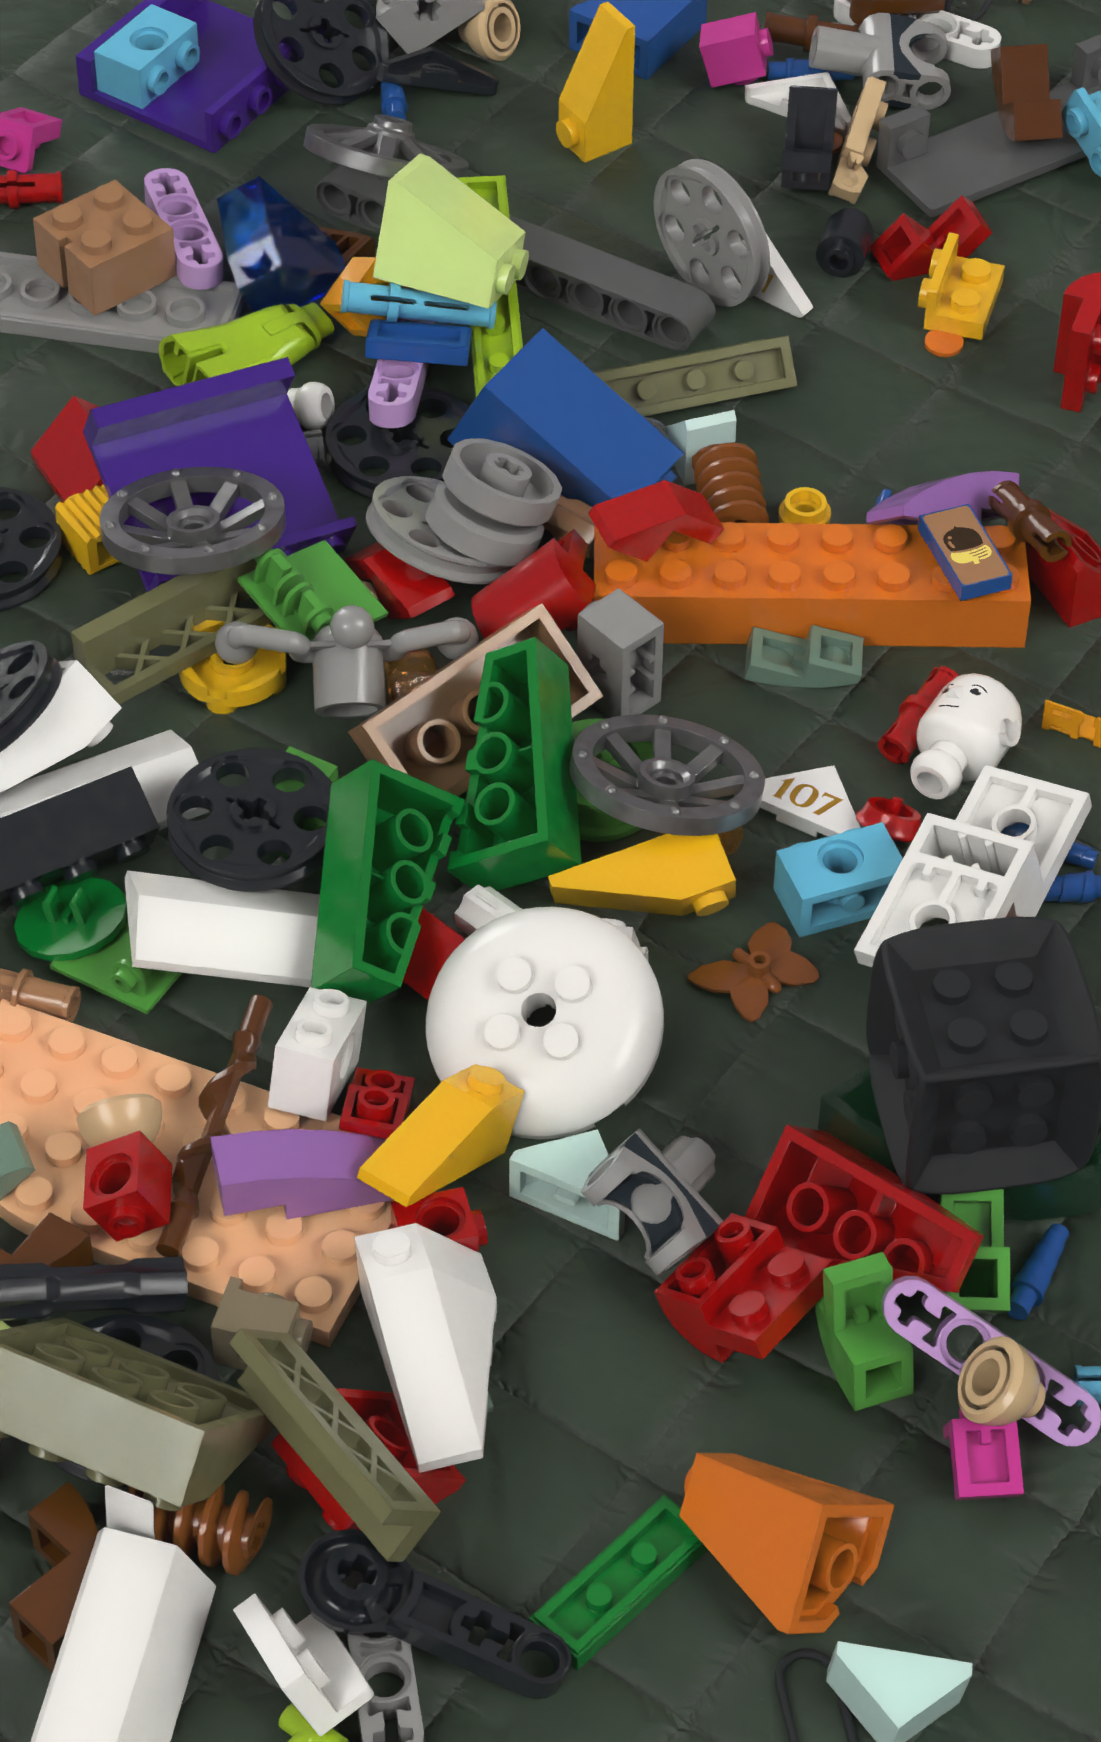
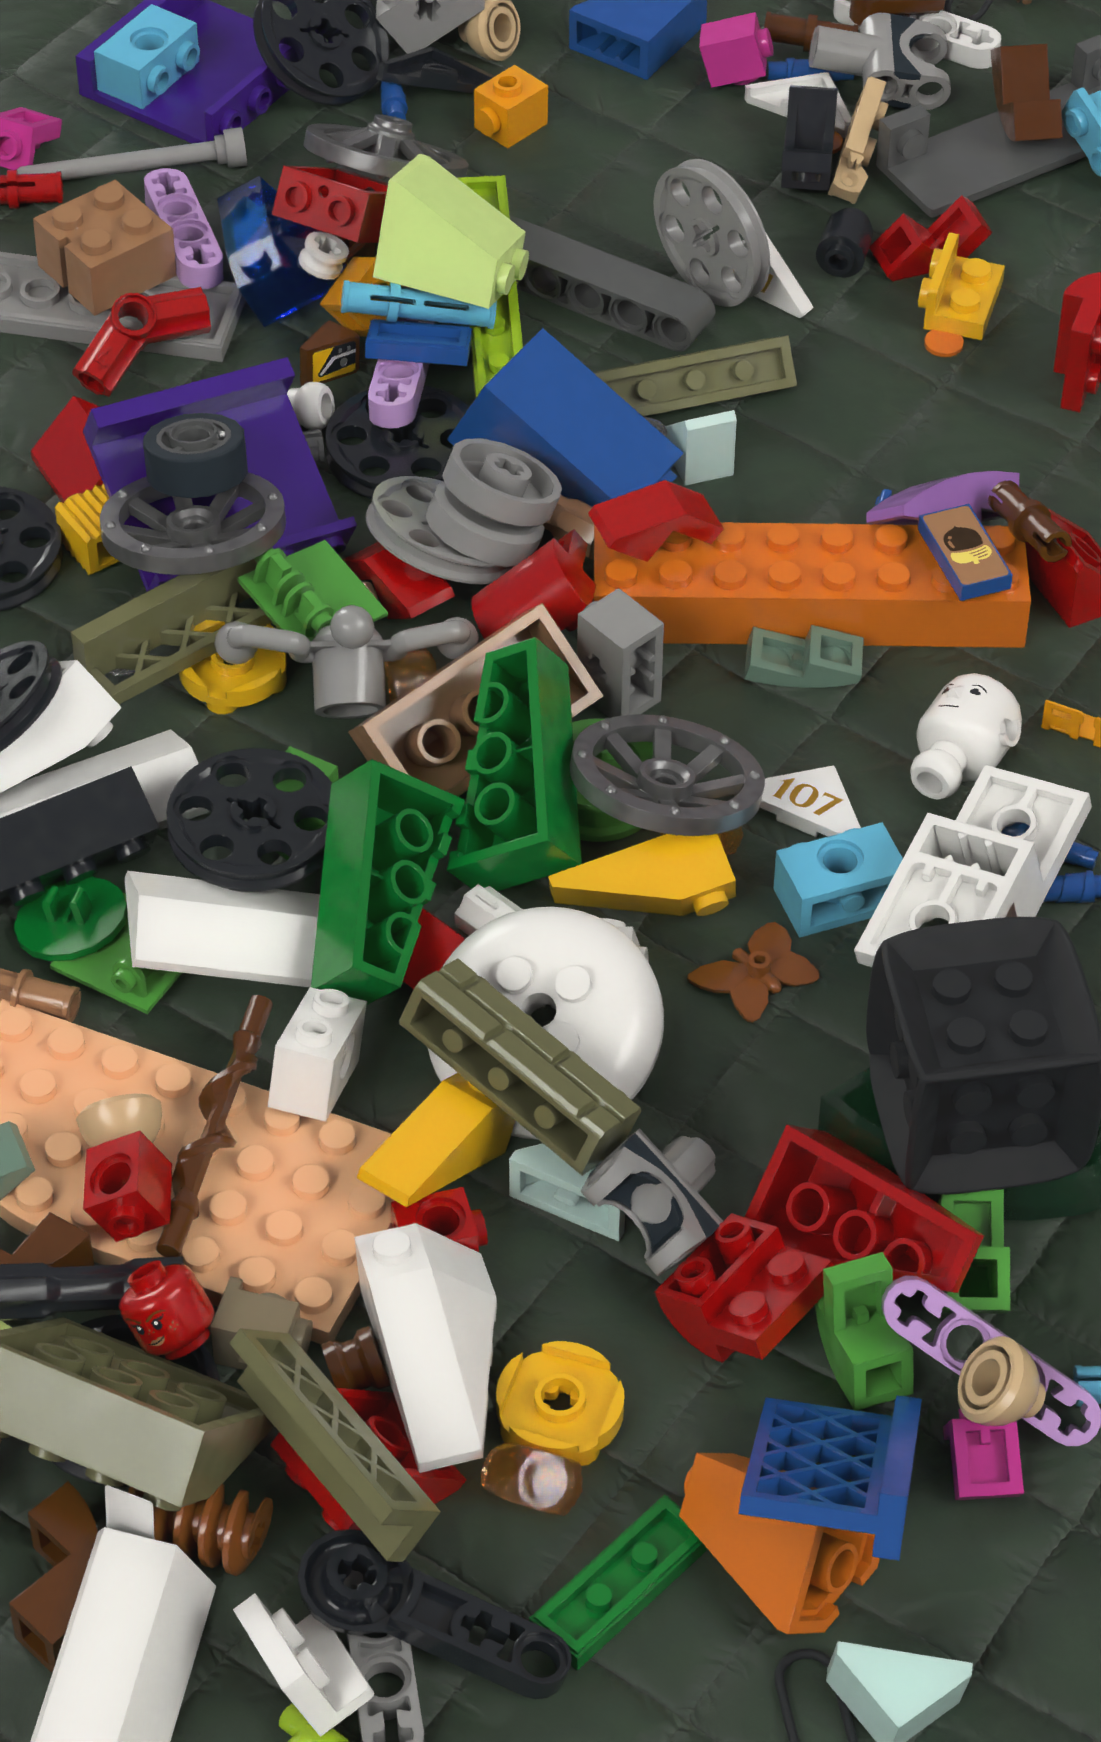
(116, 347): none -> red piece
(167, 1309): none -> red head
(195, 455): none -> black wheel
(225, 148): none -> light grey piece
(244, 342): lime piece -> none
(293, 1168): medium lavender slope -> none
(323, 255): none -> white bush
(329, 354): none -> slope
(332, 201): none -> red window
(356, 1362): none -> reddish brown wheel
(376, 1102): red slope -> none
(510, 106): none -> light orange brick
(519, 1066): none -> olive brick
(532, 1478): none -> clear orange hair
(543, 1375): none -> yellow plate
(598, 94): yellow slope -> none
(731, 482): dark orange piece -> none
(805, 506): yellow plate -> none
(879, 1474): none -> blue fence
(898, 818): red hat -> none
(901, 738): red pin -> none
(1036, 1273): blue animal -> none

